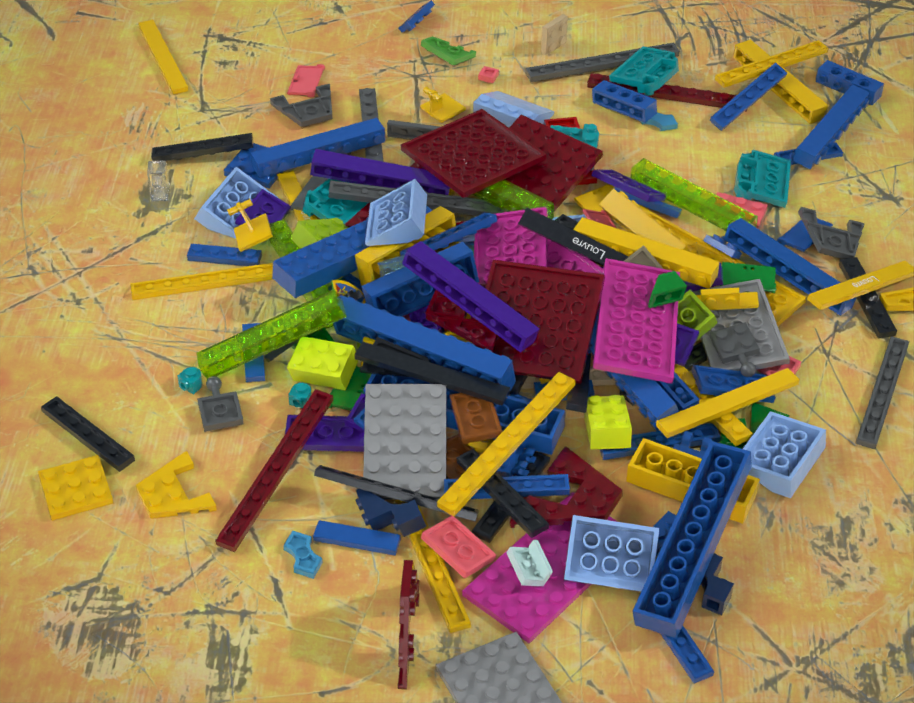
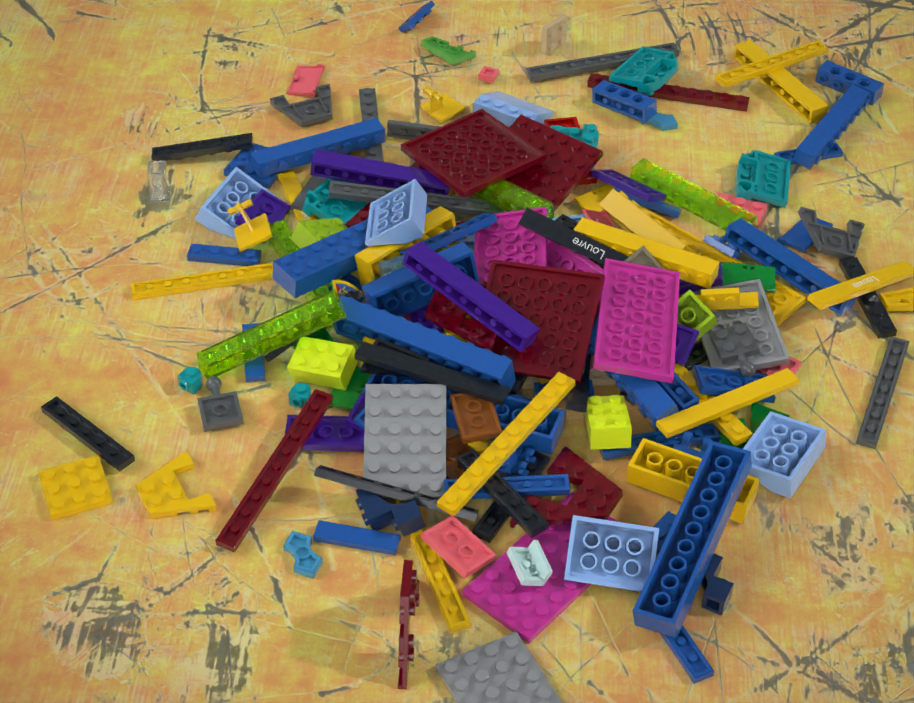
(163, 57): yellow tile -> none
(667, 289): green slope -> none
(748, 96): blue plate -> none

